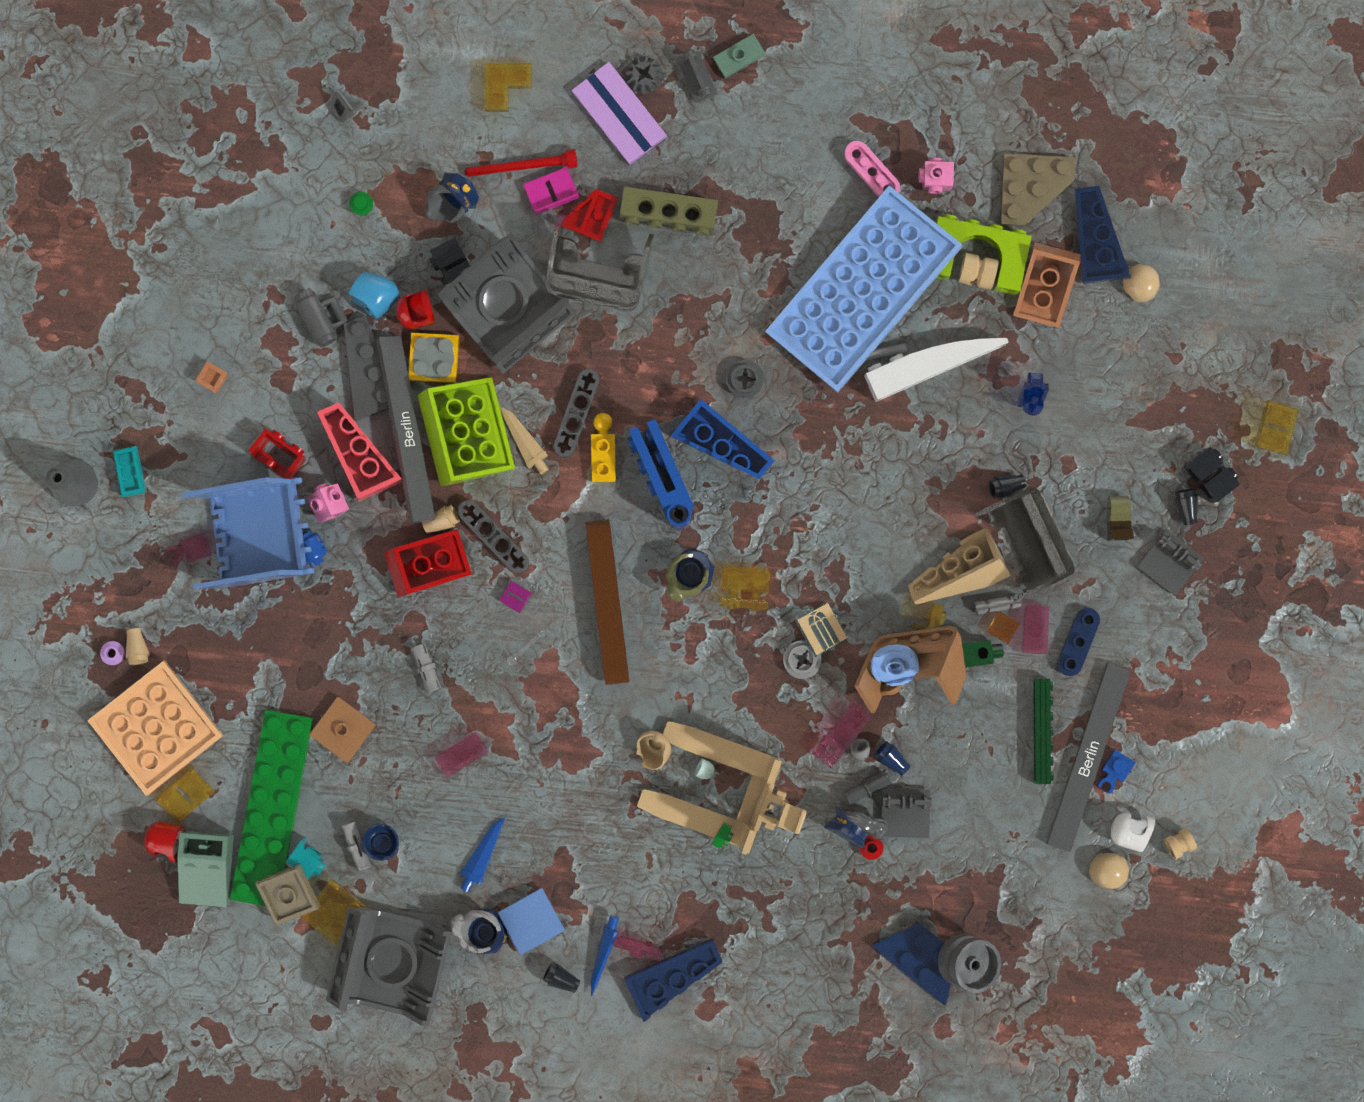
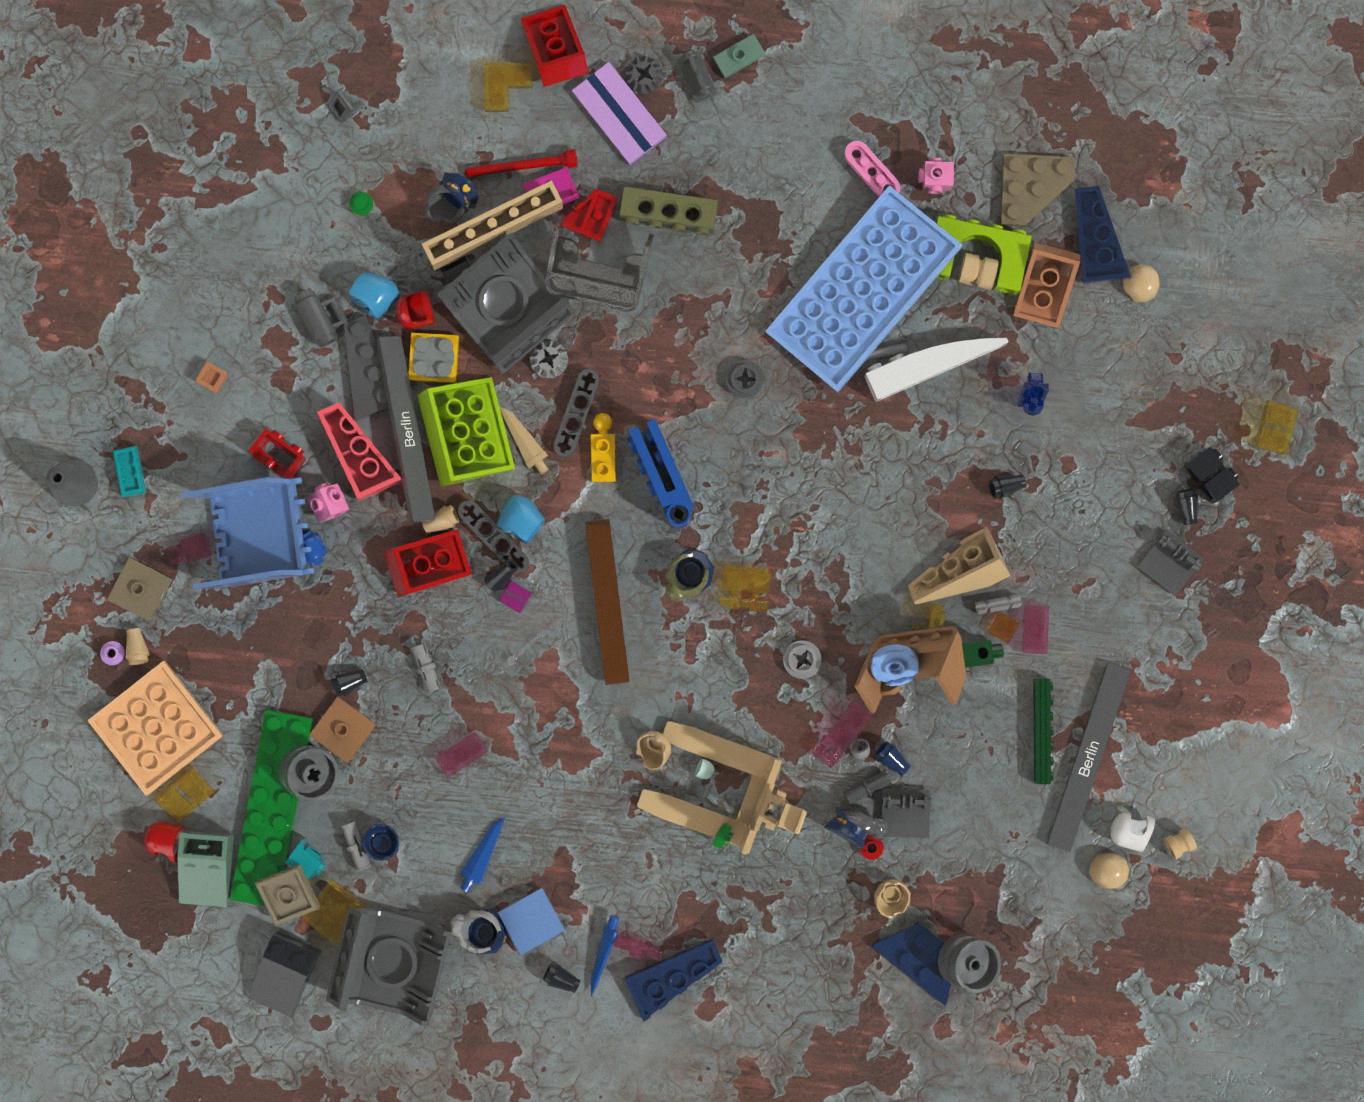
(139, 589): none -> dark tan plate
(283, 973): none -> black slope
(308, 785): none -> dark grey wheel
(348, 682): none -> black cone
(492, 225): none -> tan brick
(499, 576): none -> black cone
(520, 518): none -> dark azure piece
(544, 369): none -> light grey gear
(554, 45): none -> red slope
(719, 438): blue wedge -> none
(821, 629): piece -> none
(891, 898): none -> tan hair
(1033, 538): clear smoke windscreen -> none
(1073, 652): dark blue plate -> none
(1117, 768): blue plate -> none
(1119, 518): leg -> none

